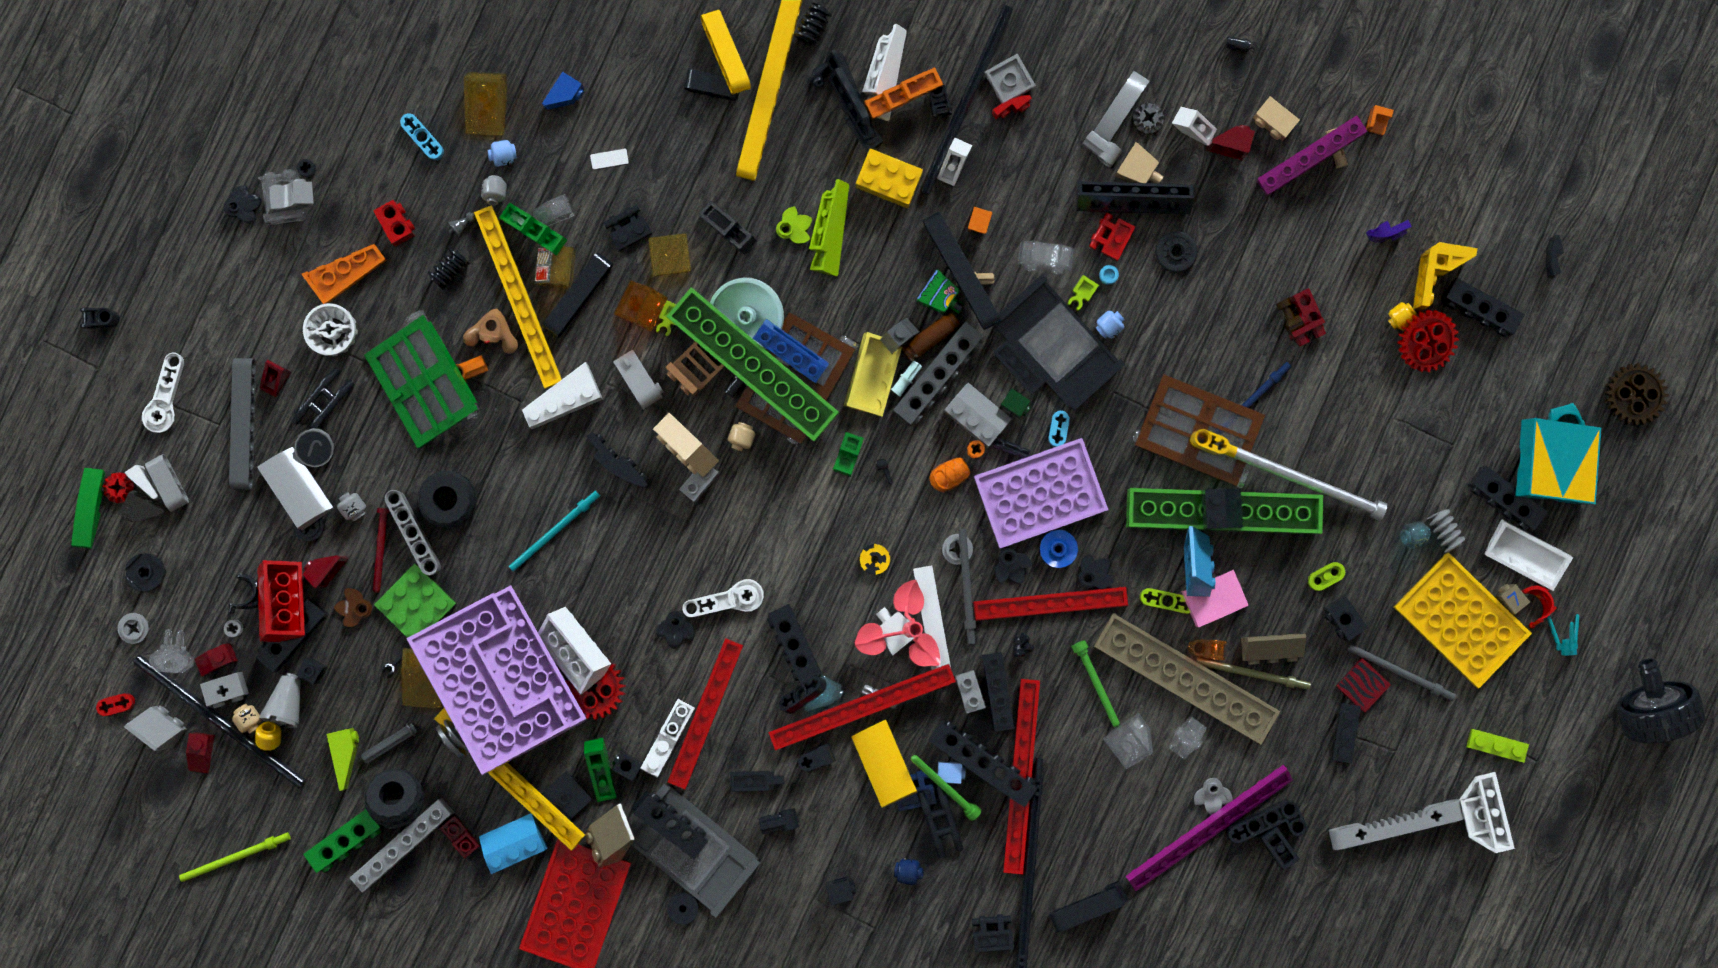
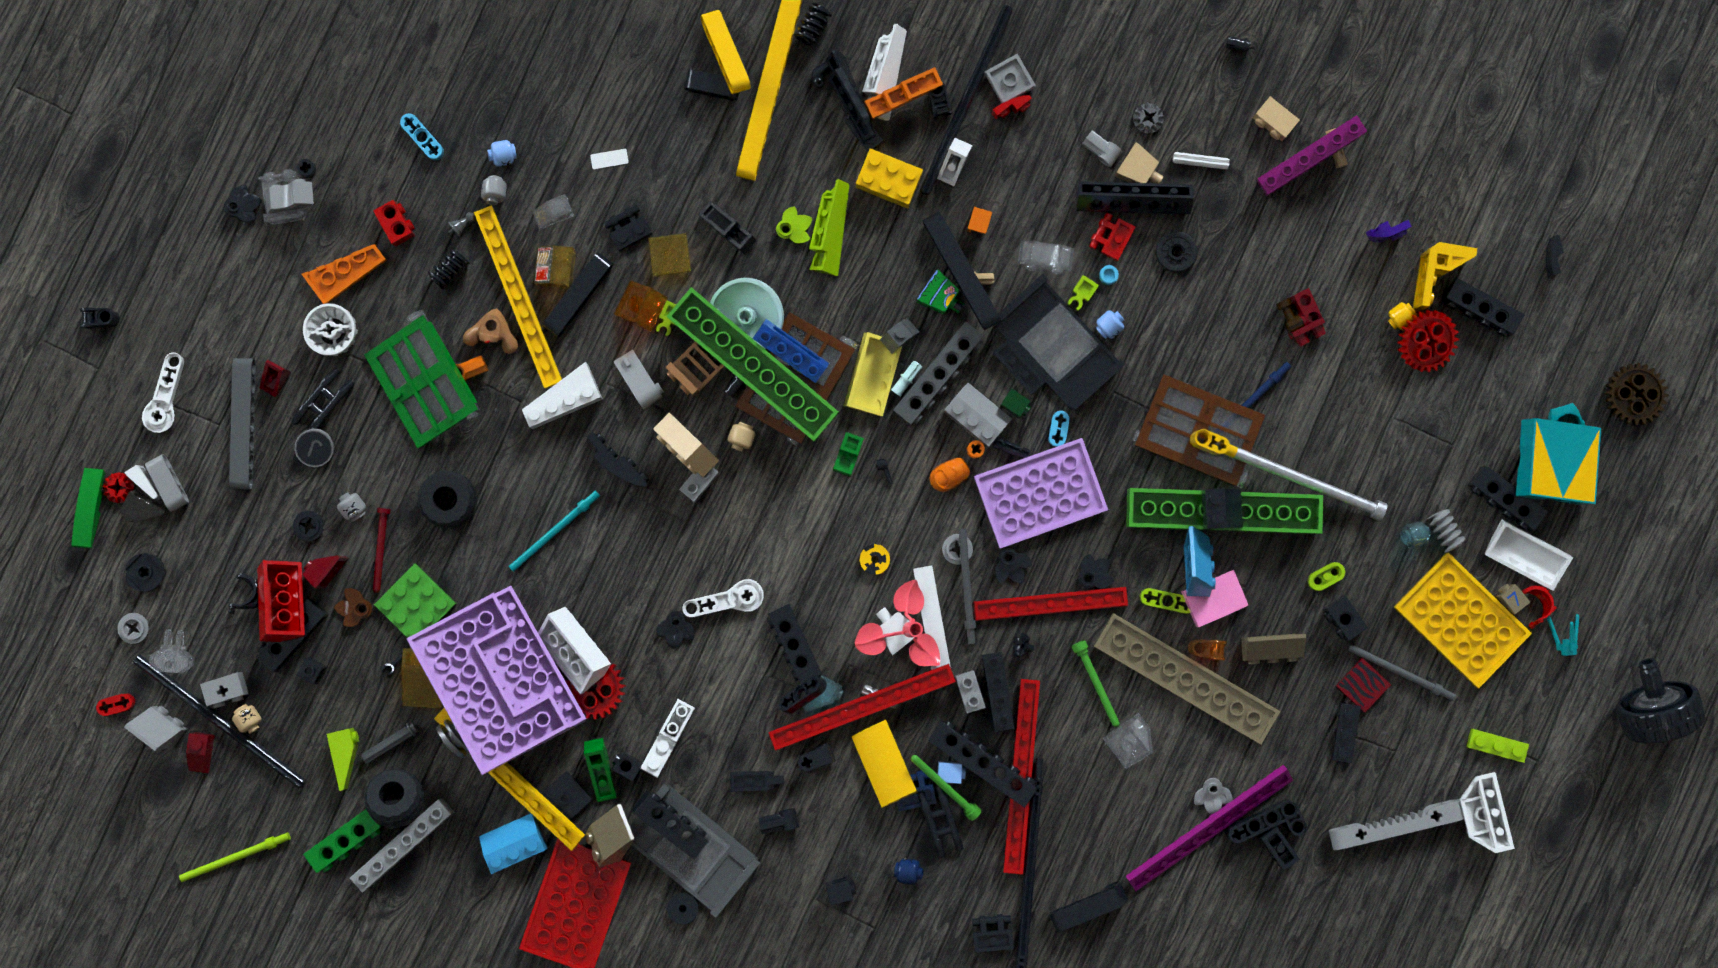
(215, 659): dark red slope -> none
(234, 622): light grey bush -> none
(268, 736): yellow head -> none
(284, 702): light grey cone -> none
(295, 488): light grey slope -> none
(405, 526): light grey beam -> none
(459, 836): dark red slope -> none
(485, 103): clear yellow slope -> none
(533, 229): green slope -> none
(564, 92): blue slope -> none
(705, 713): red plate -> none
(931, 336): reddish brown axle -> none
(1065, 541): blue dish -> none
(1121, 106): light grey slope -> none
(1187, 737): clear hinge -> none
(1194, 125): white slope -> none
(1201, 160): none -> white axle
(1233, 143): dark red slope -> none
(1288, 681): olive bar -> none
(1378, 119): orange panel -> none

